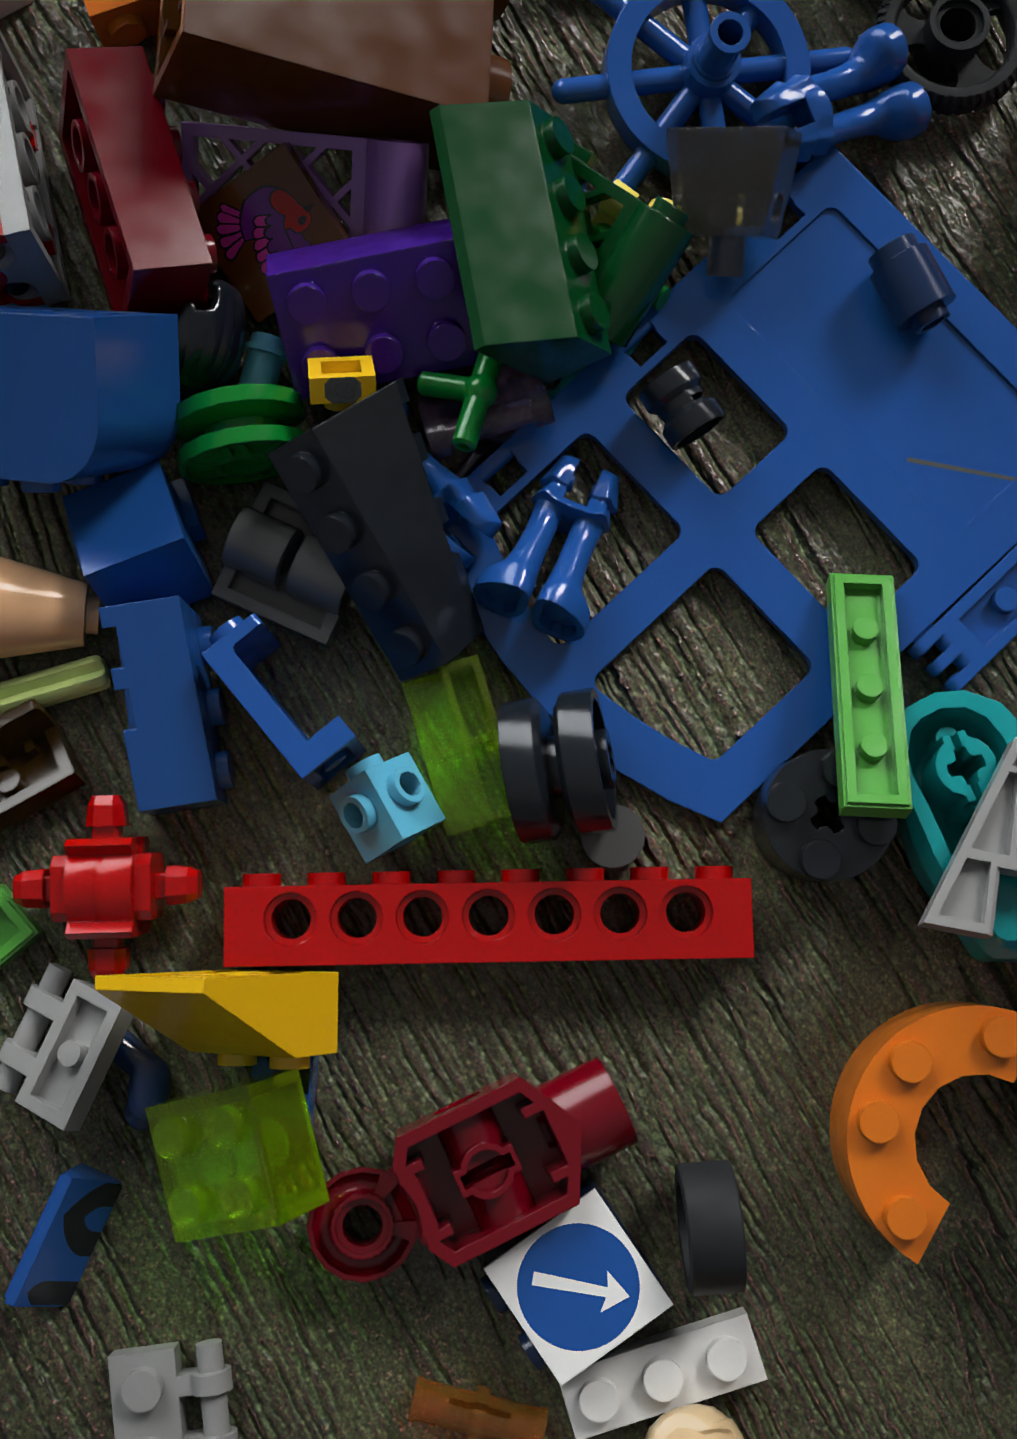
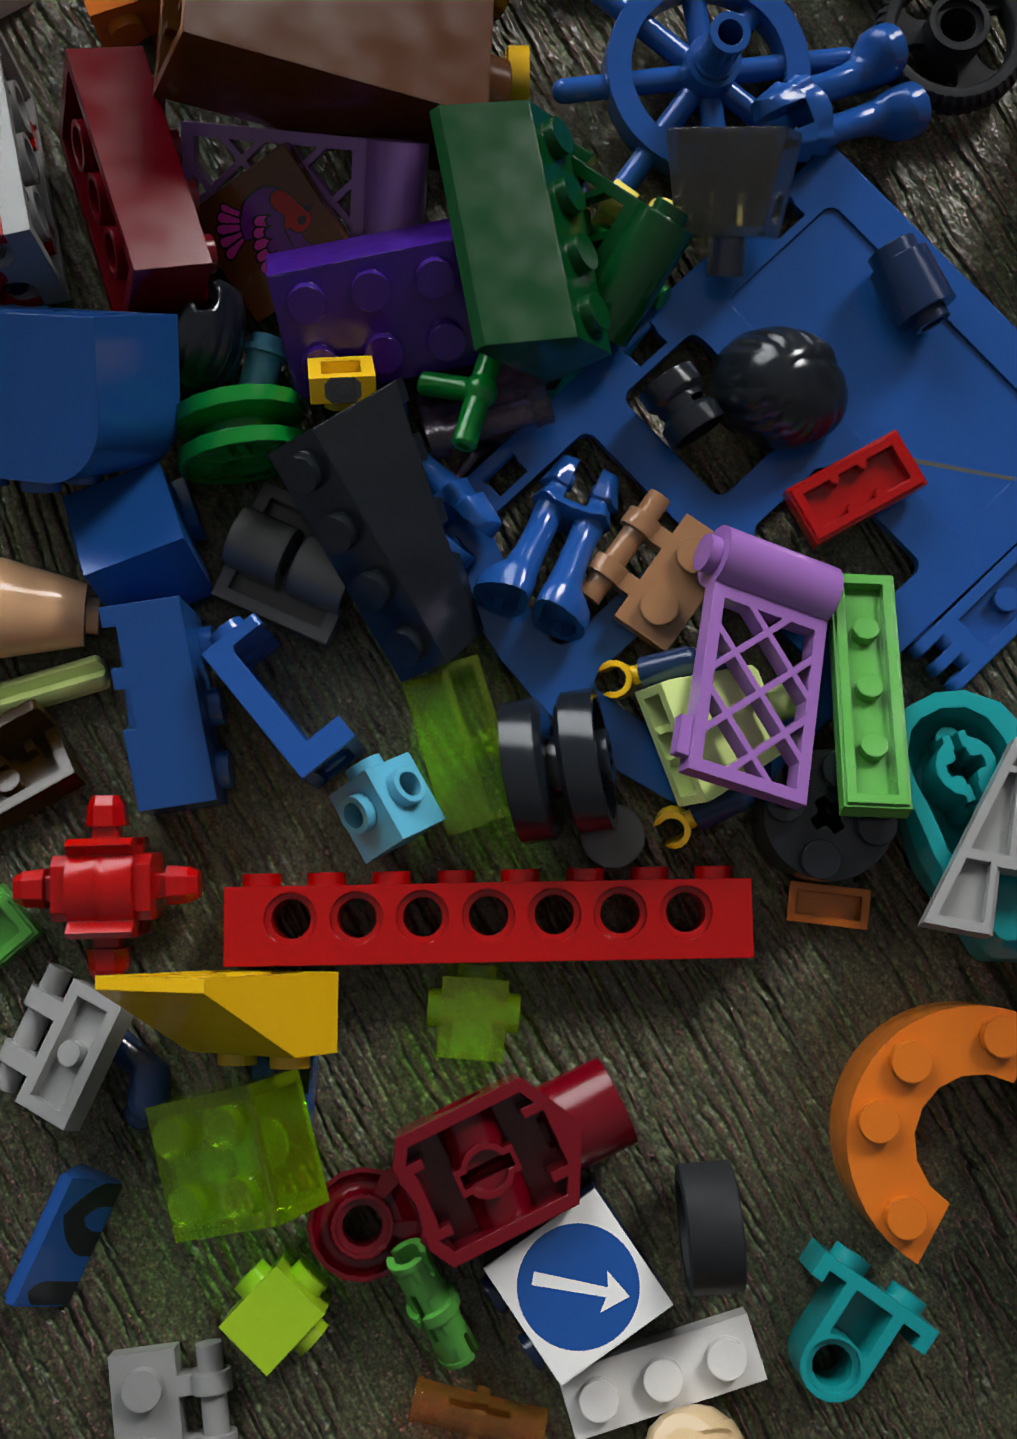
(278, 1311): none -> lime brick
(433, 1304): none -> bright green pin
(473, 1013): none -> clear neon green brick
(520, 63): none -> yellow tile
(665, 696): none -> yellowish green torso
(668, 590): none -> medium nougat plate
(764, 587): none -> medium lavender piece
(779, 387): none -> black piece
(828, 905): none -> orange piece
(854, 489): none -> red plate
(854, 1315): none -> teal pin

